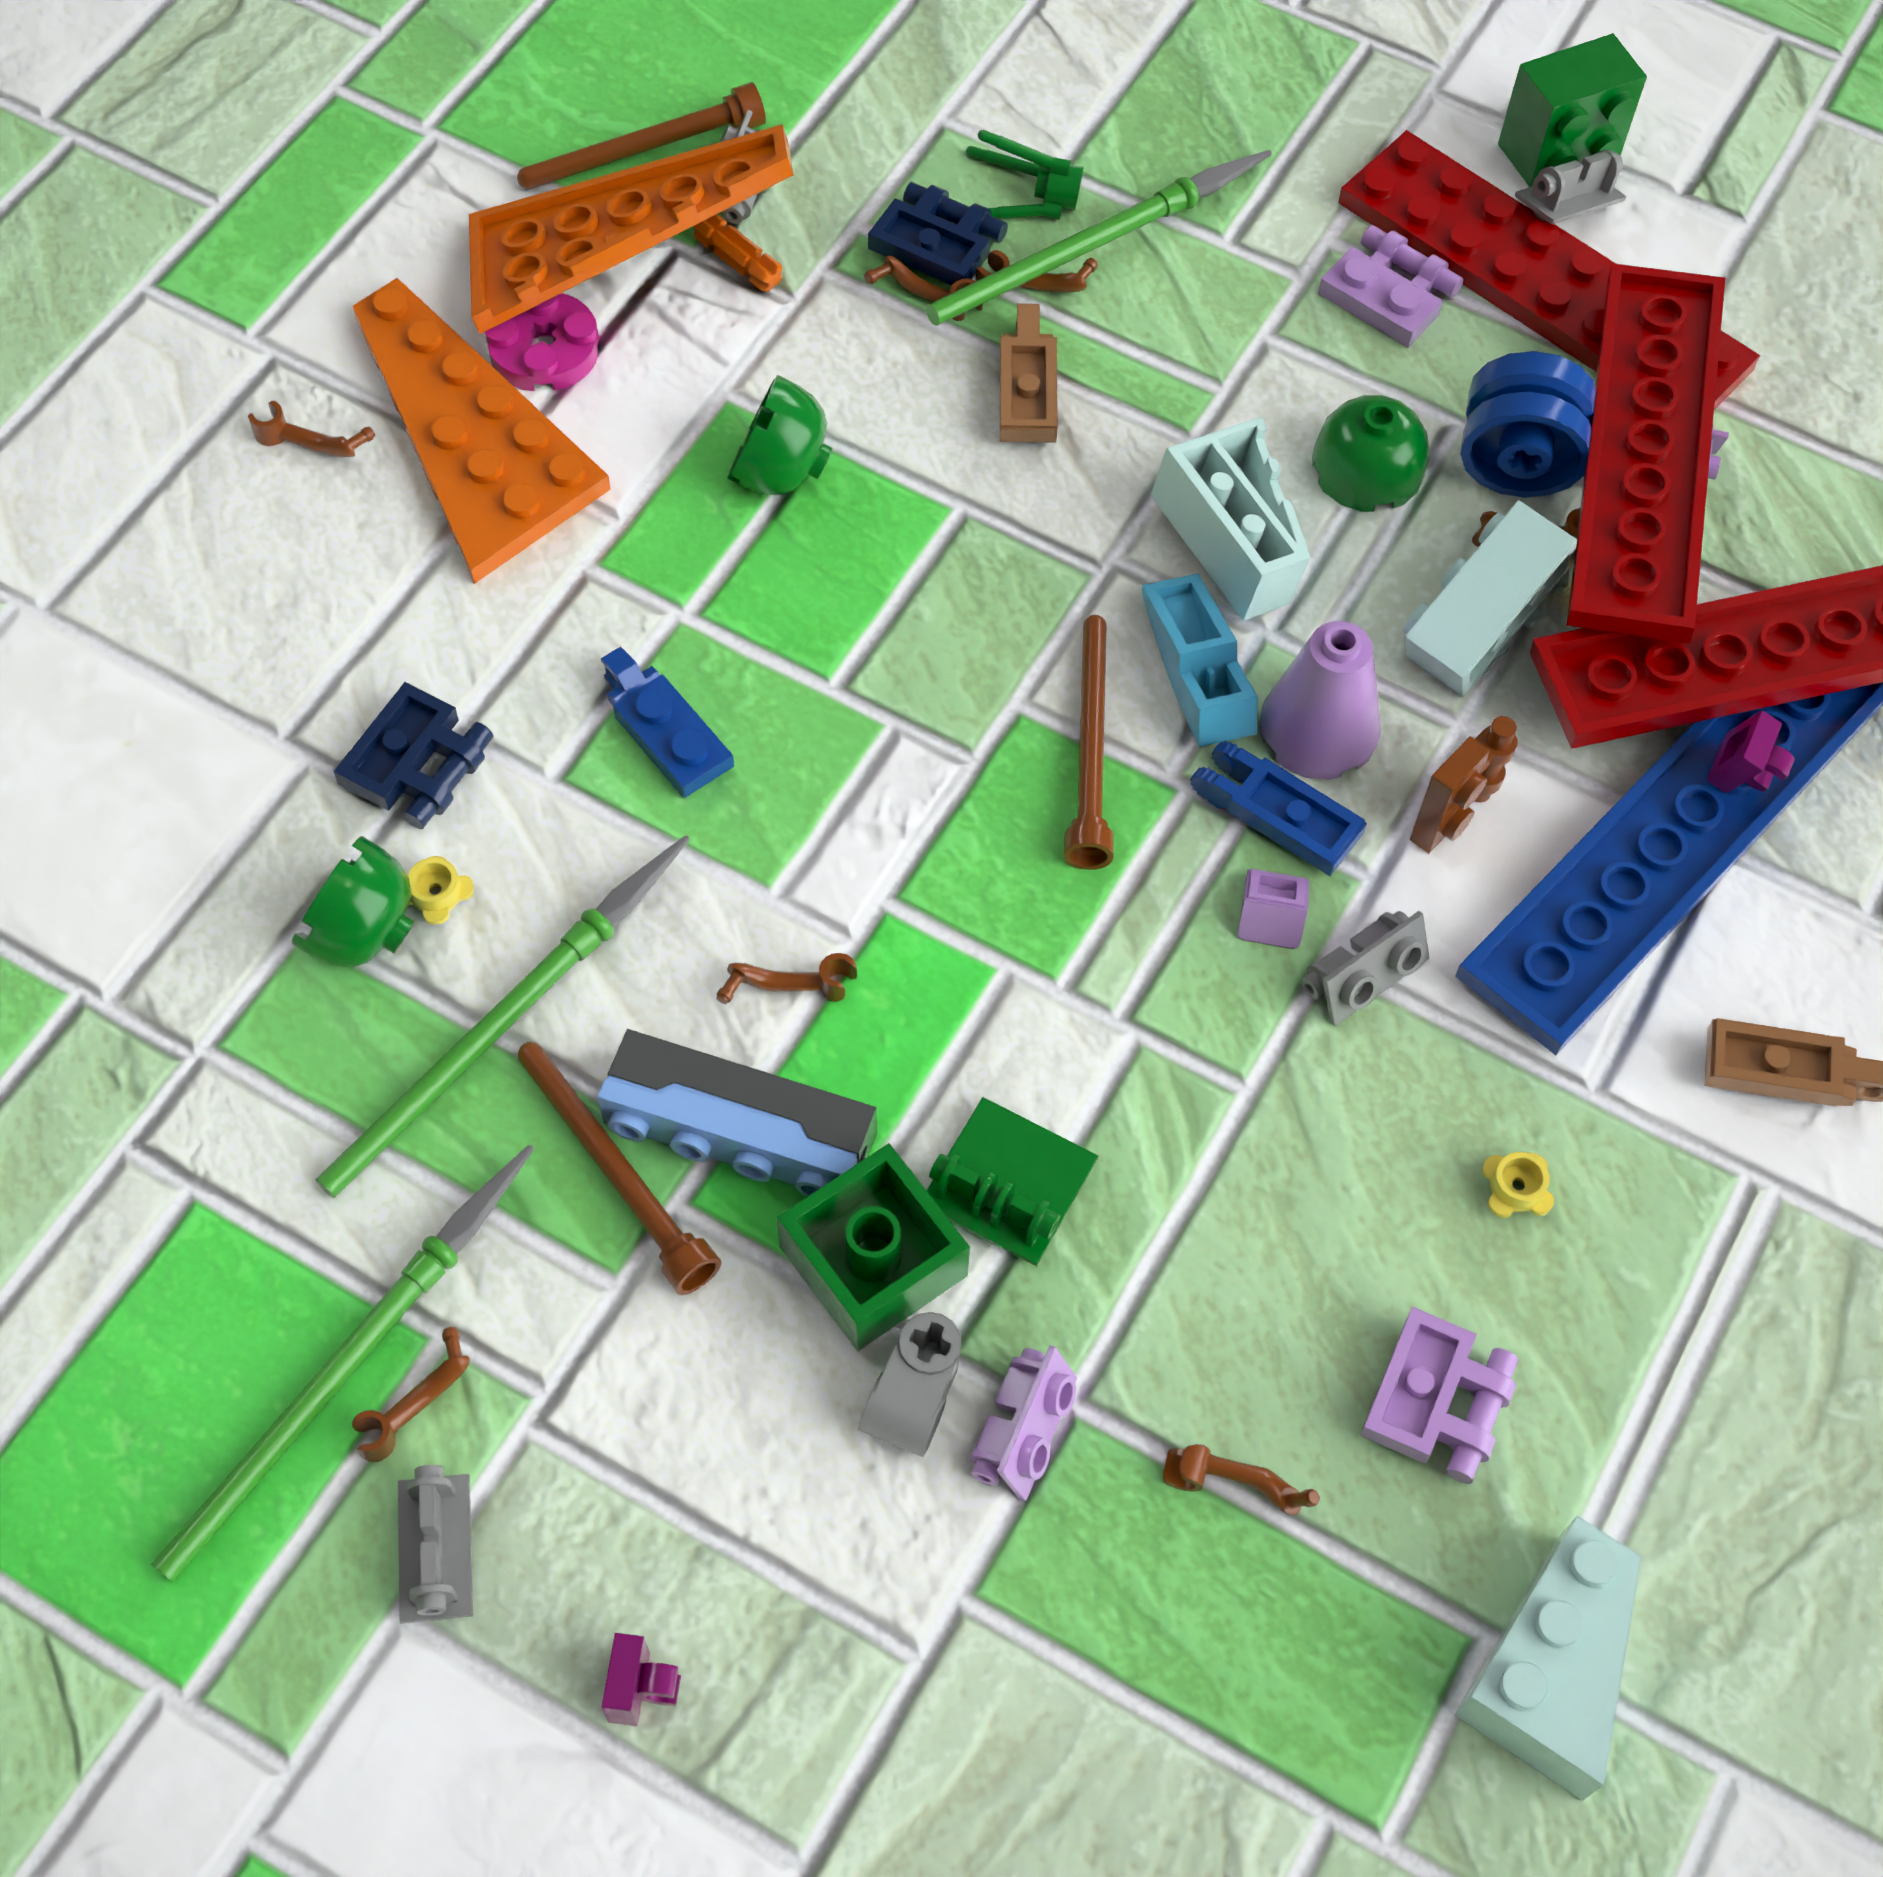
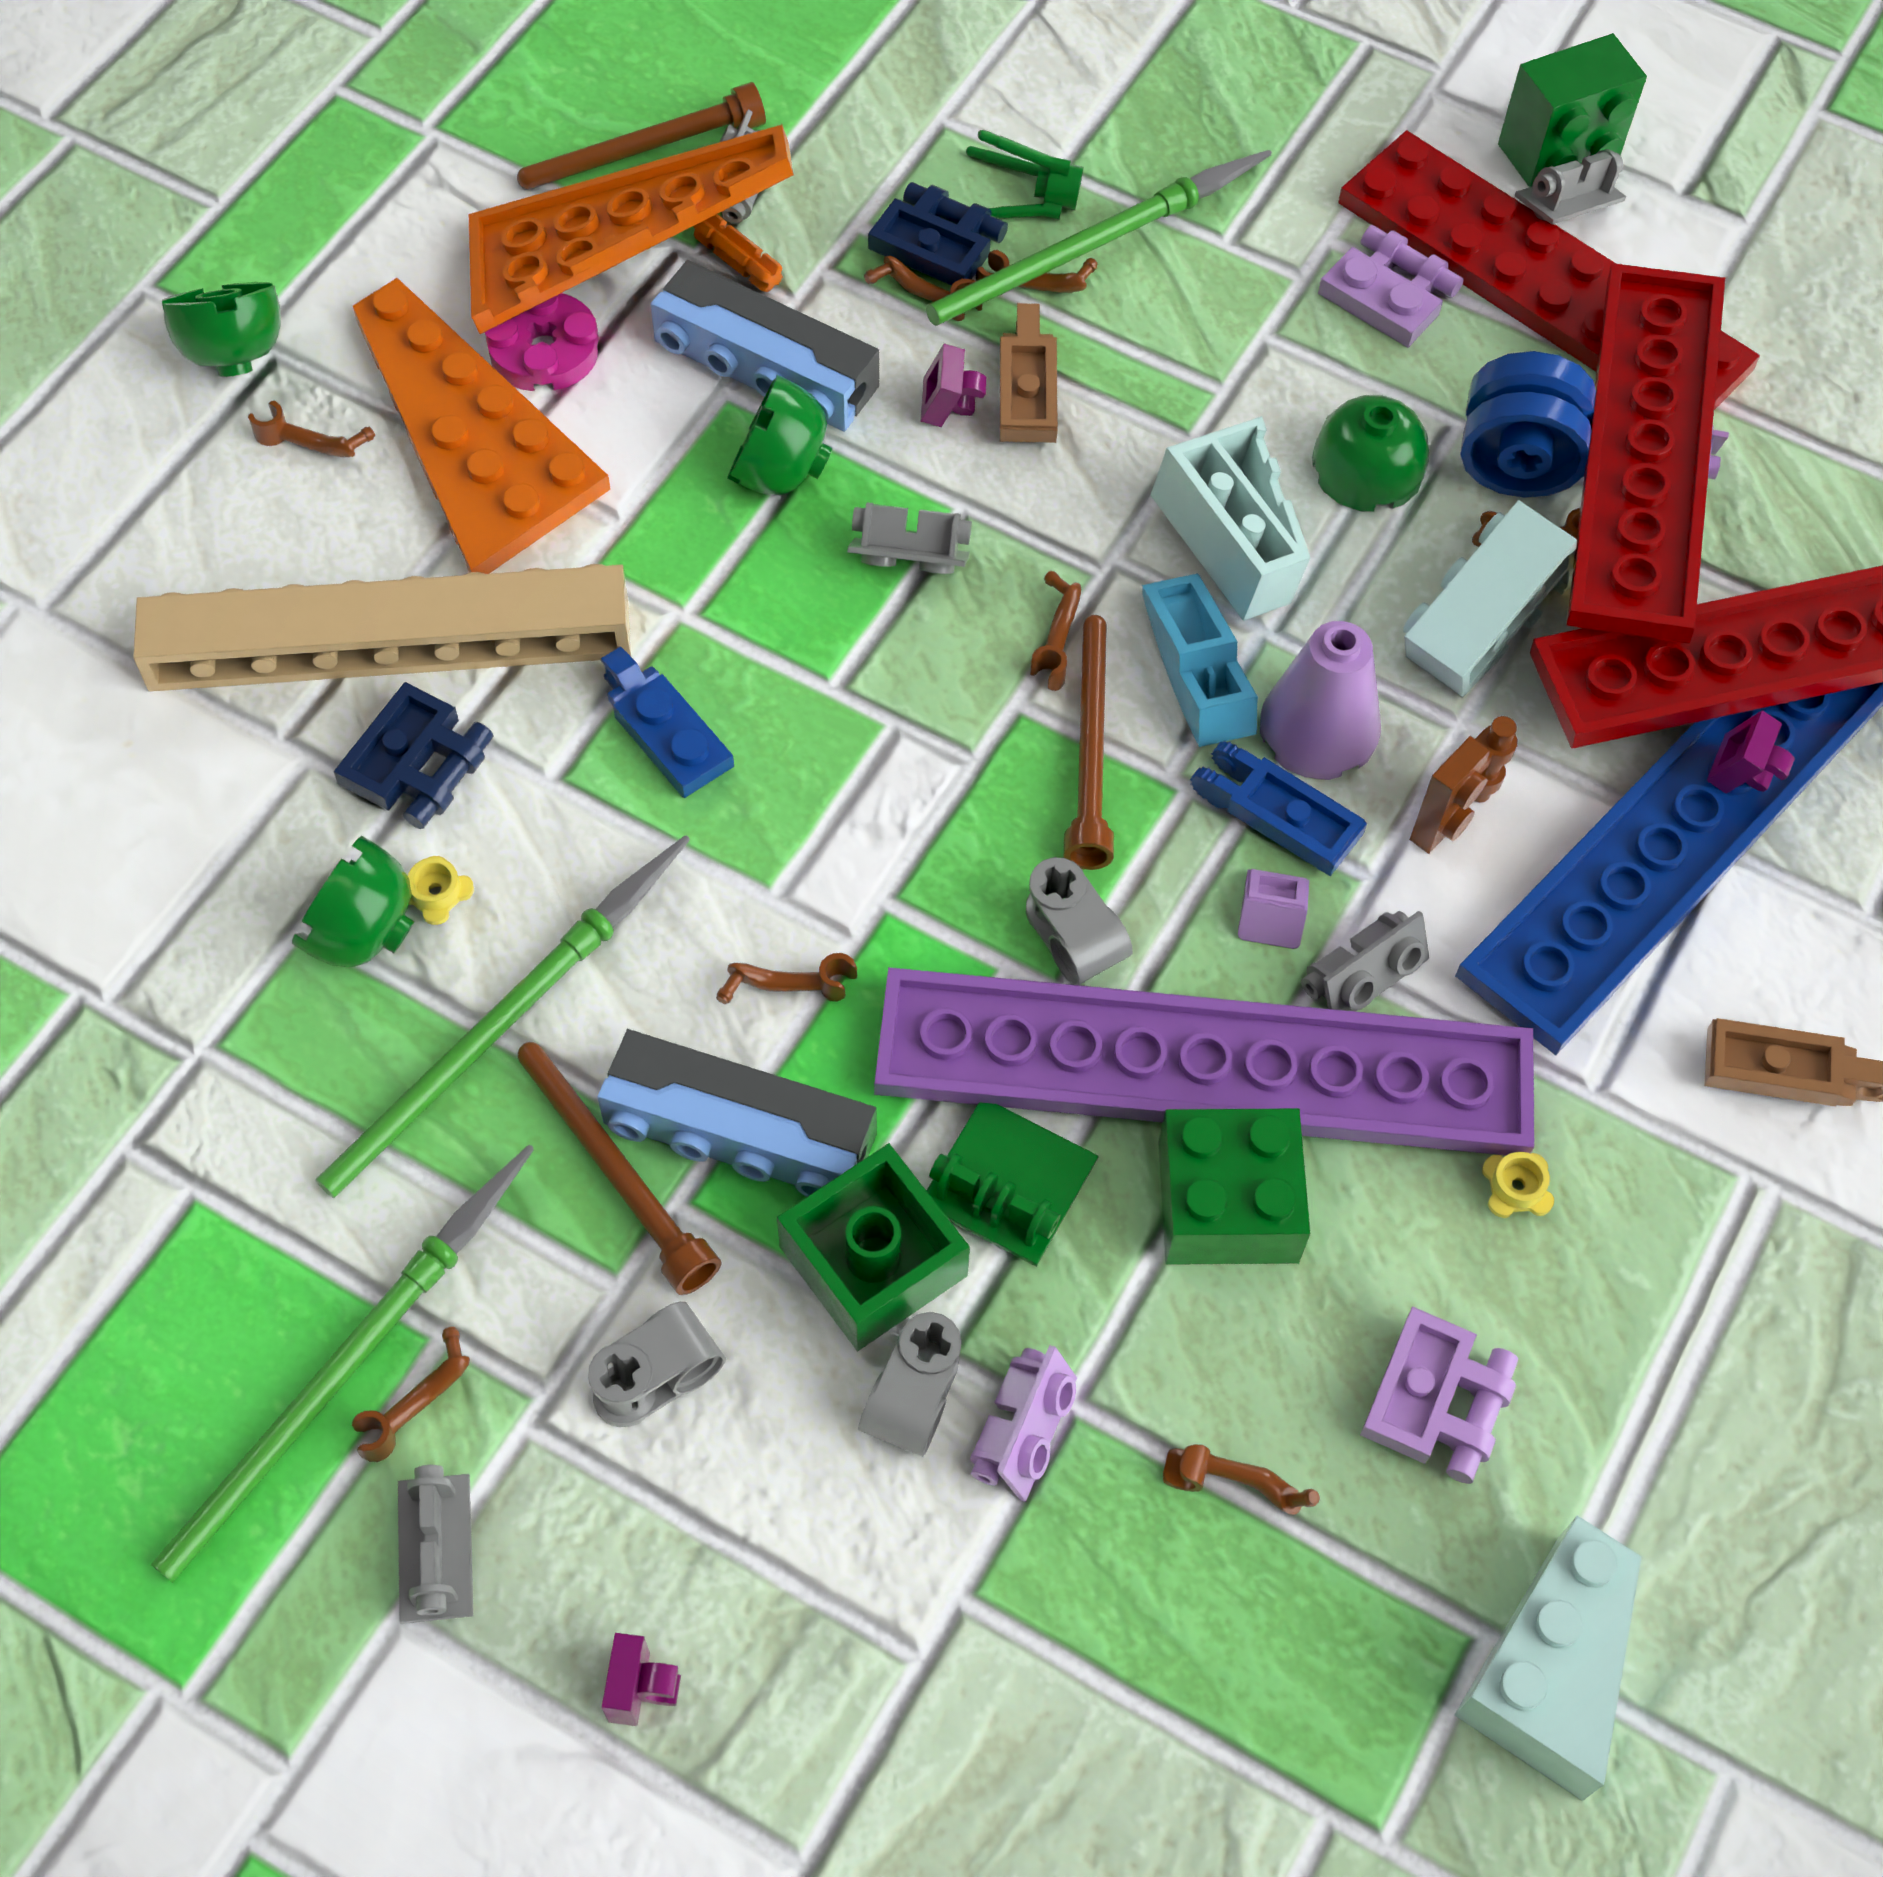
(224, 325): none -> green cylinder
(381, 627): none -> tan brick
(661, 1360): none -> light grey piece
(757, 338): none -> piece
(887, 539): none -> light grey hinge
(950, 387): none -> magenta tile
(1052, 654): none -> dark orange piece
(1078, 929): none -> light grey piece
(1161, 1051): none -> medium lavender plate
(1233, 1186): none -> green brick

